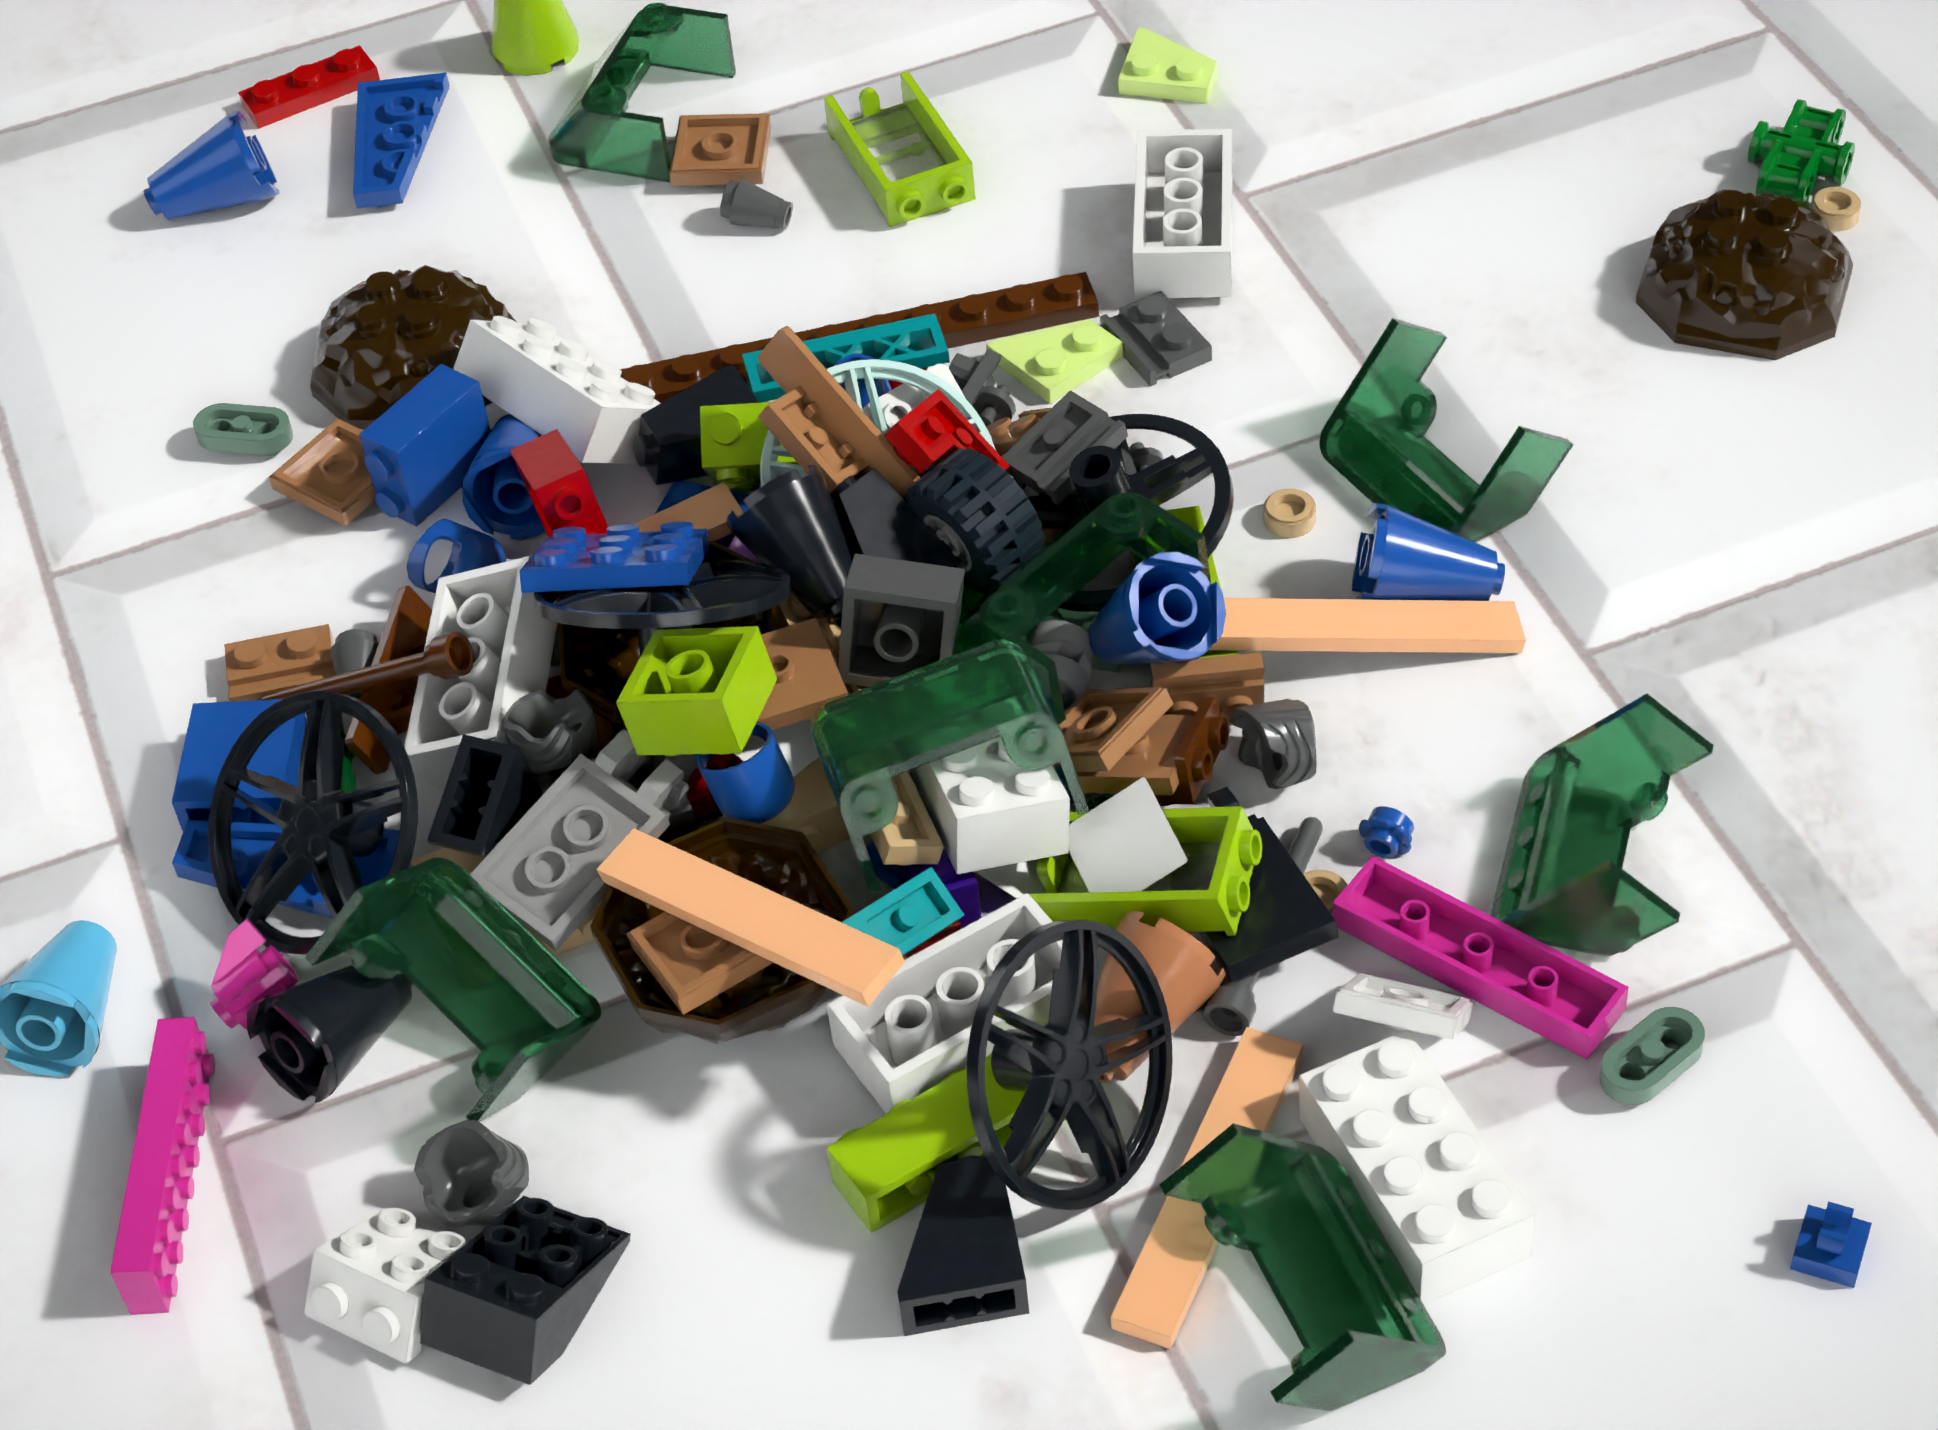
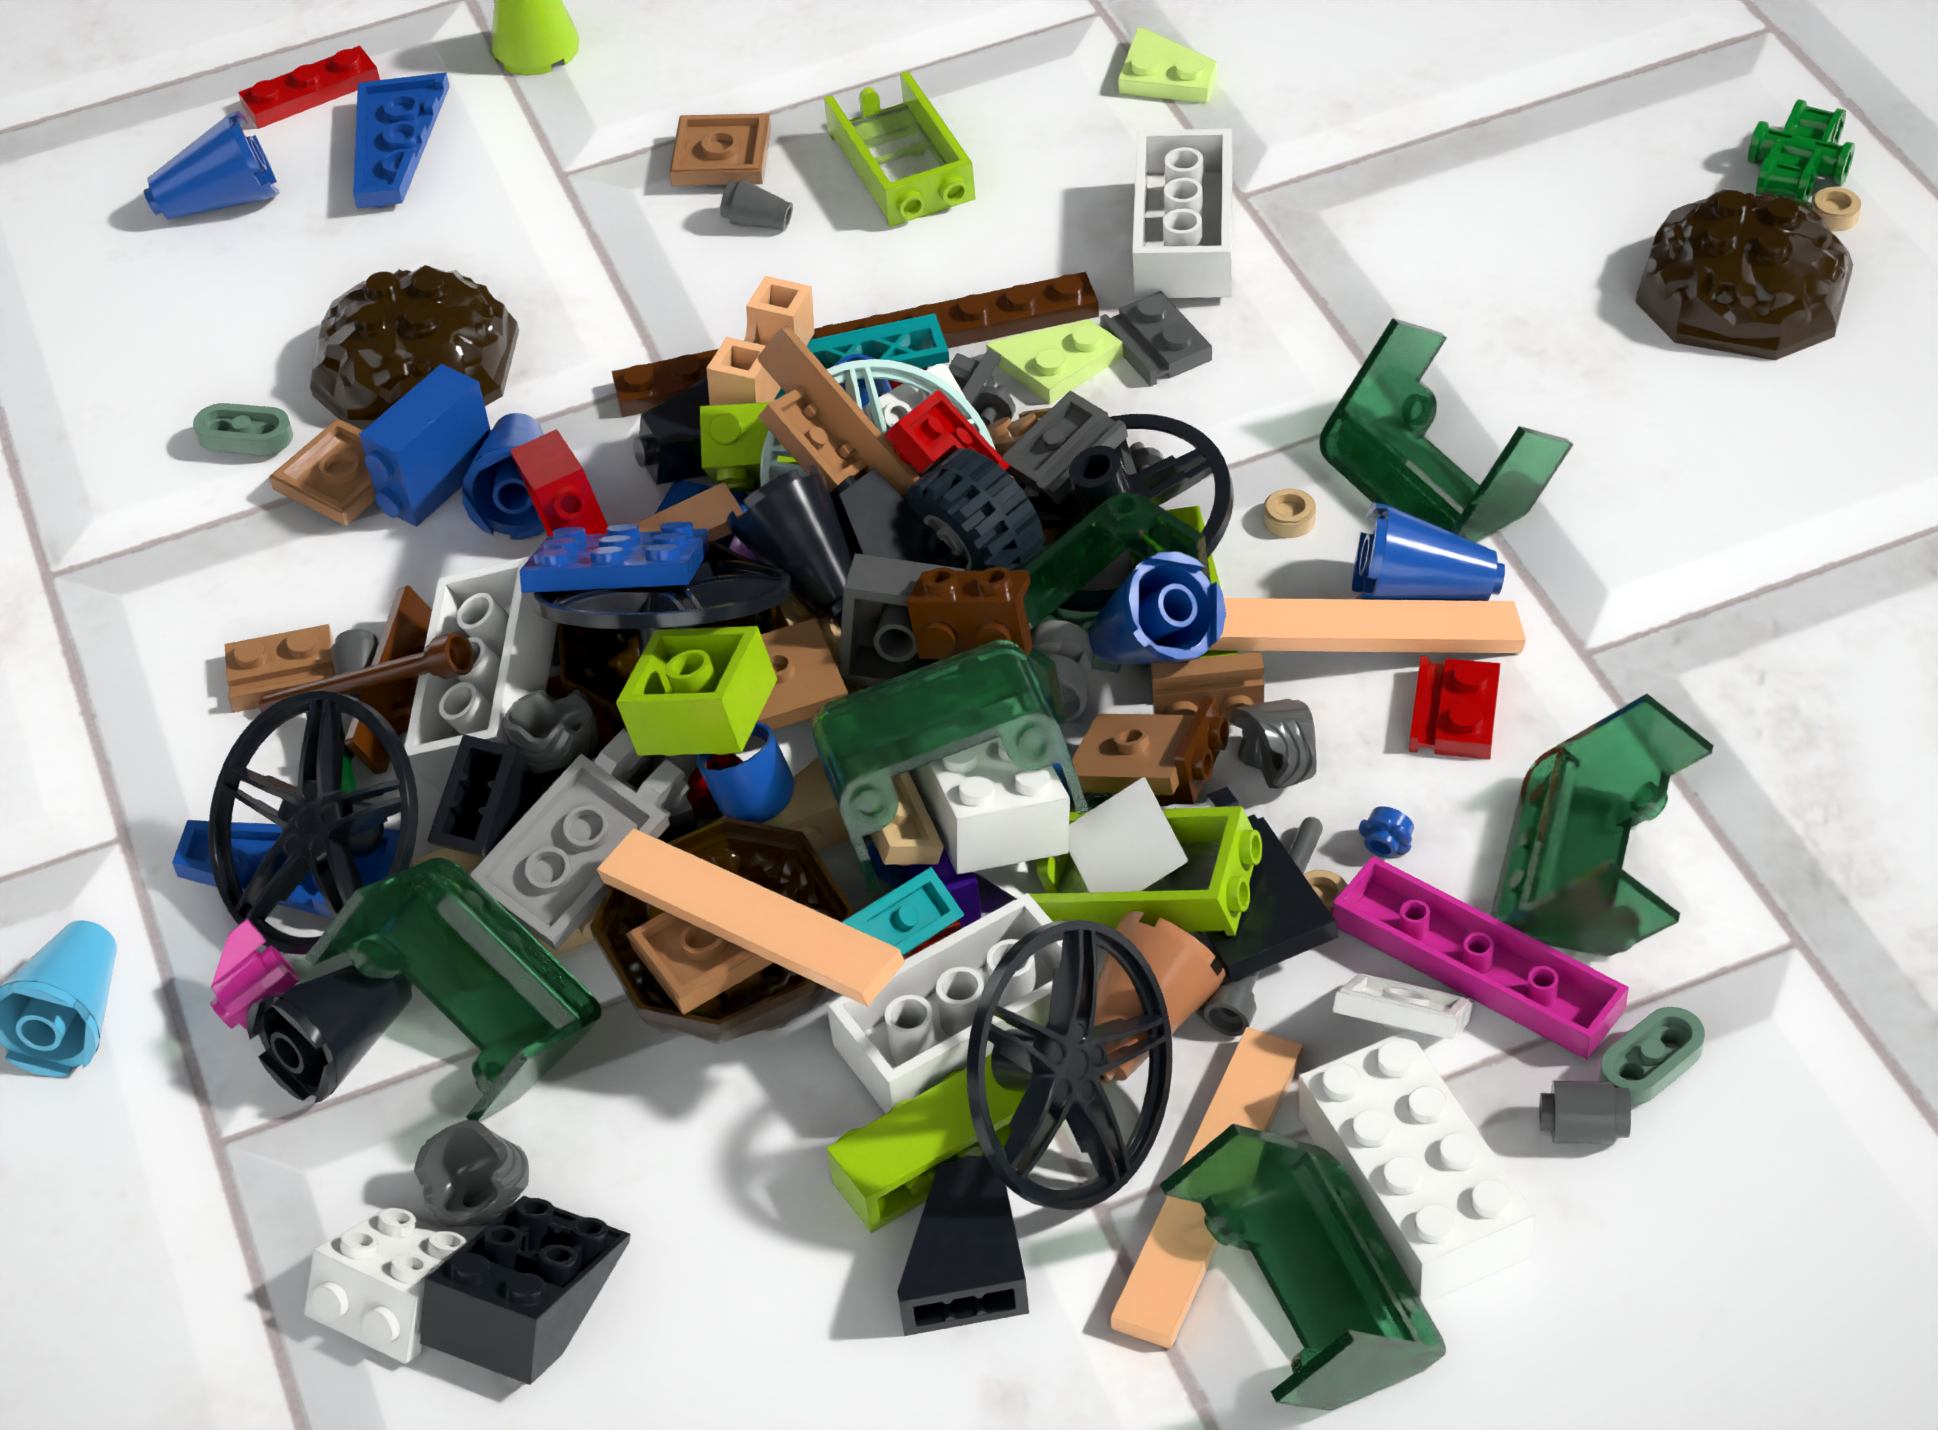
(163, 1167): dark pink piece -> none
(207, 743): blue brick -> none
(469, 552): blue helmet -> none
(556, 386): white brick -> none
(596, 127): clear green windscreen -> none
(735, 371): none -> light nougat arch
(968, 609): none -> reddish brown bracket
(1109, 723): medium nougat tile -> none
(1455, 707): none -> red plate
(1585, 1112): none -> dark grey brick
(1831, 1244): blue tile -> none

